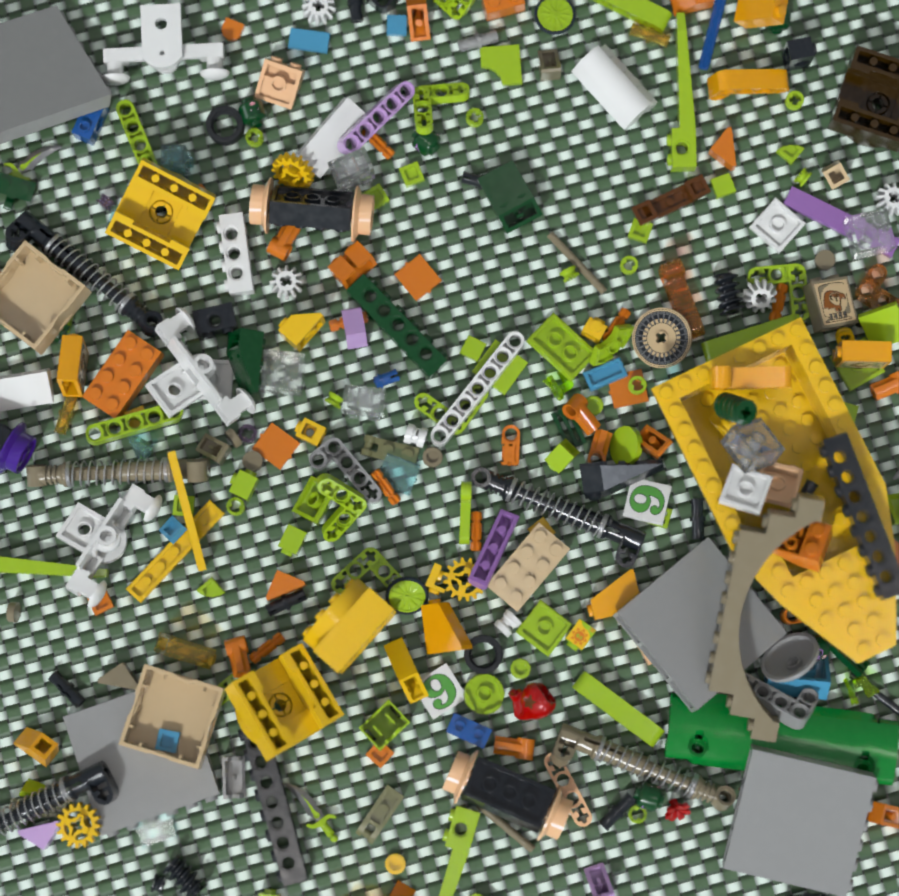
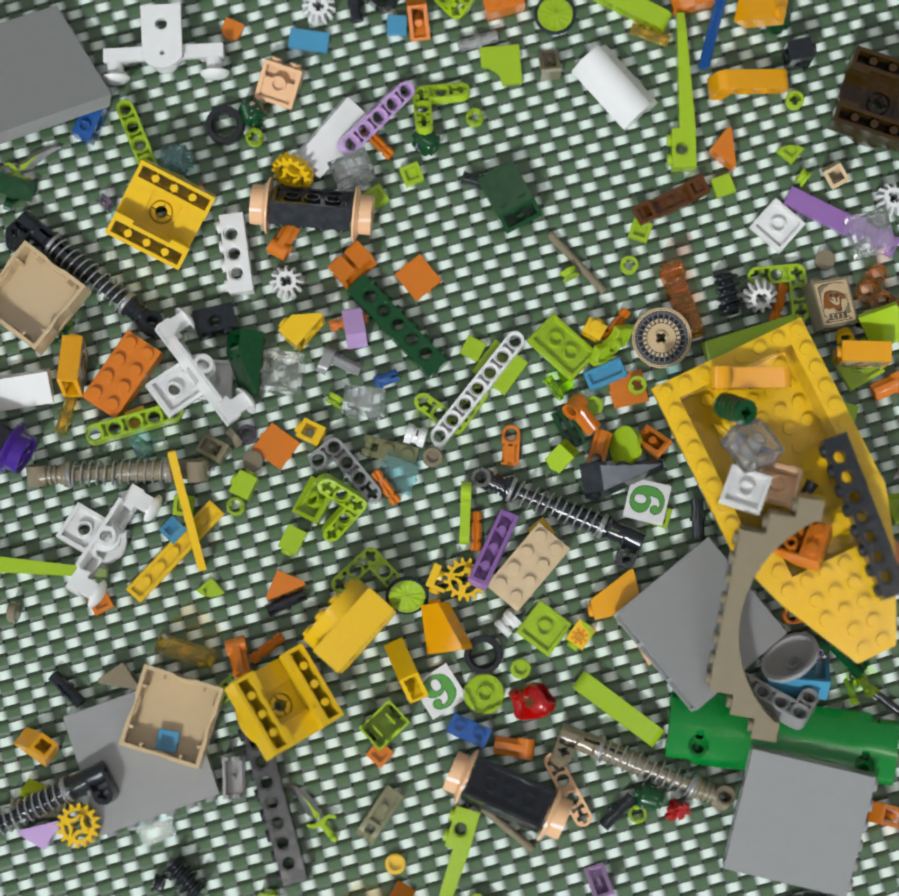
(331, 357): none -> light grey piece

